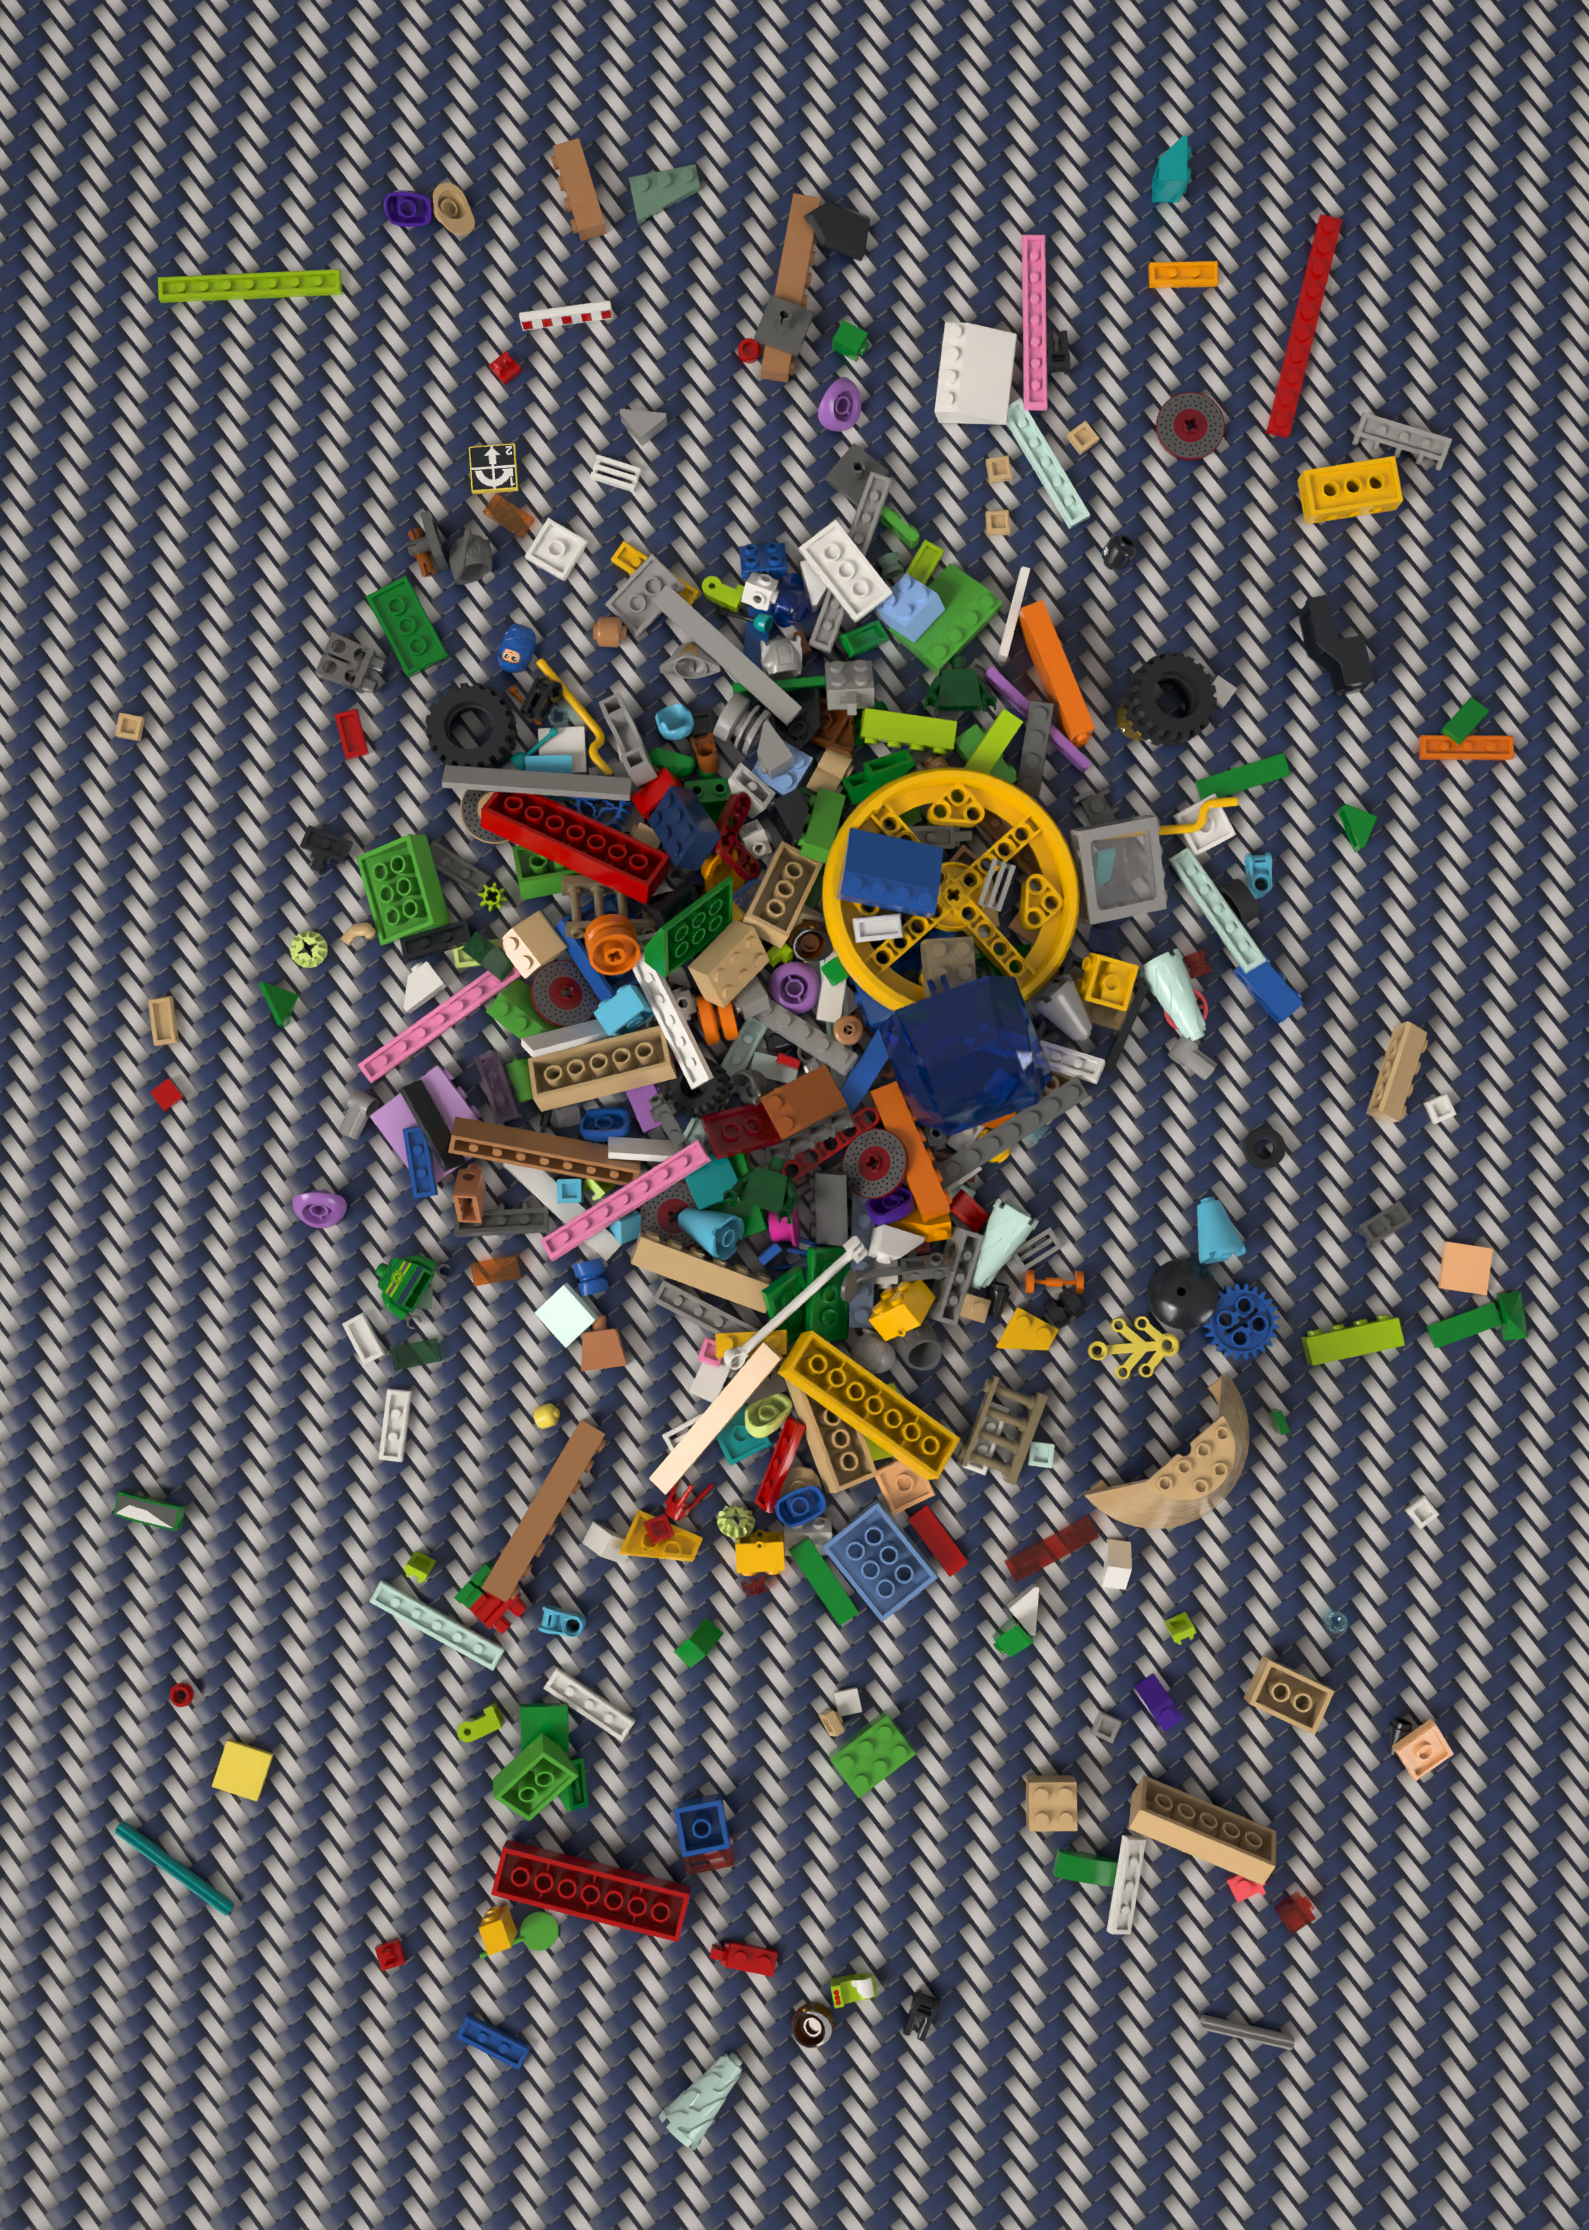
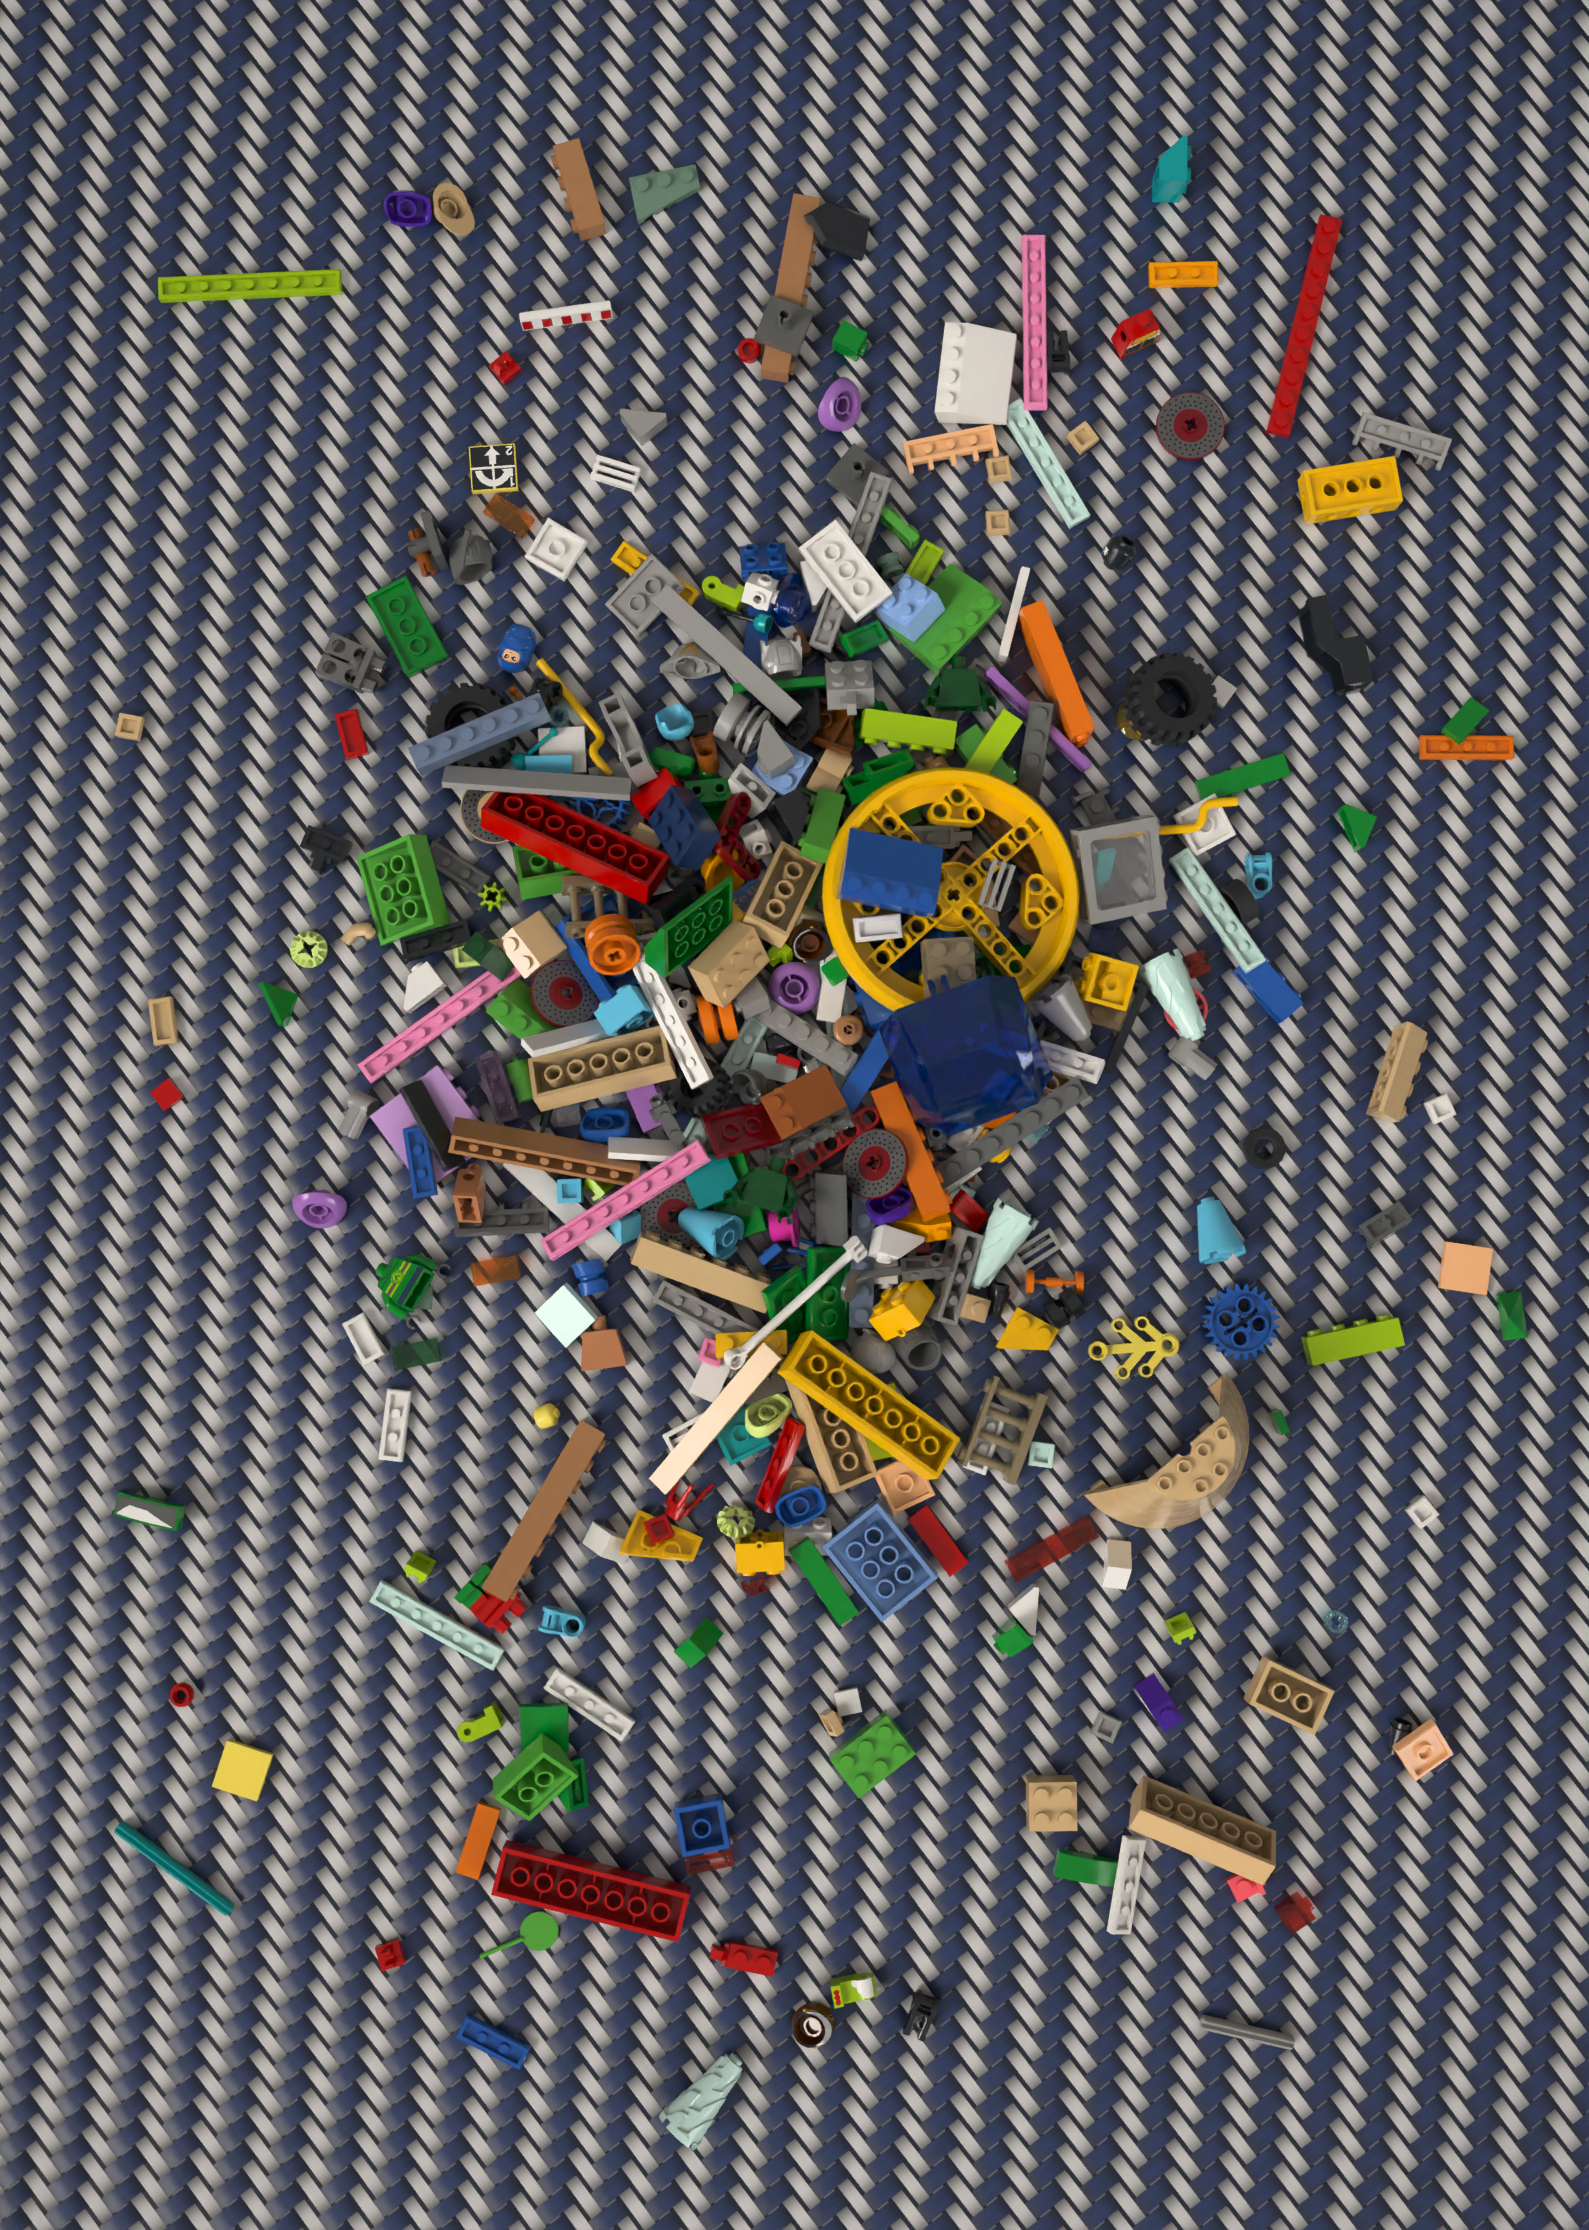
(478, 1840): none -> orange tile
(479, 734): none -> sand blue brick
(497, 1929): yellow brick -> none
(609, 631): medium nougat head -> none
(950, 446): none -> light nougat hinge
(1139, 331): none -> red torso
(1186, 1310): black dish -> none
(1464, 1325): green tile -> none

